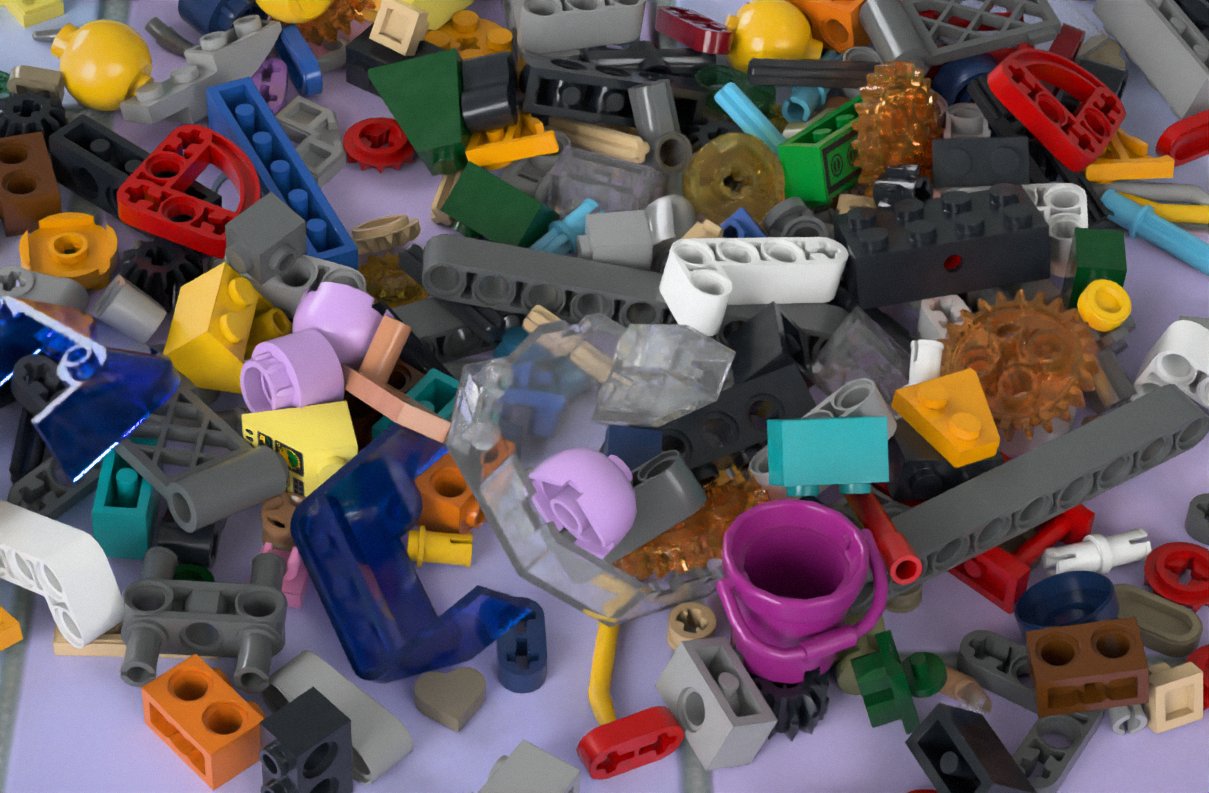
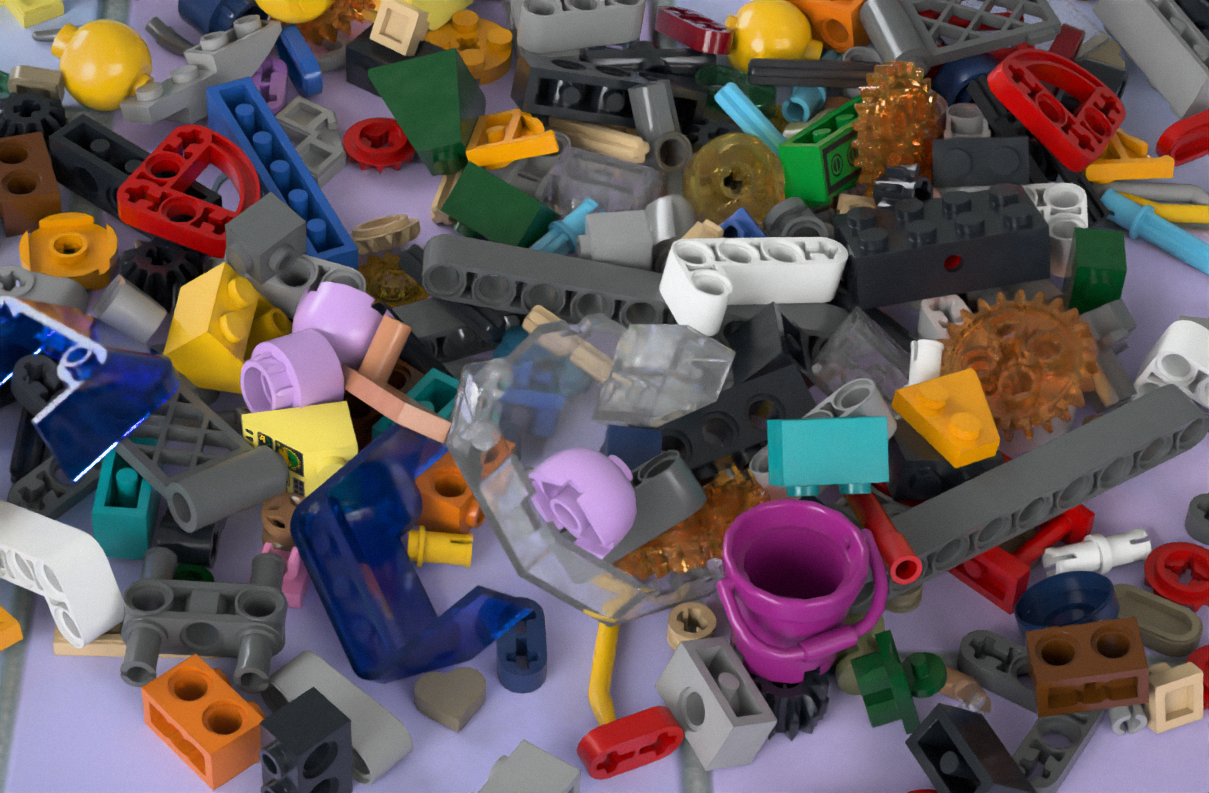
(489, 92): black axle -> none
(1104, 305): yellow tile -> none

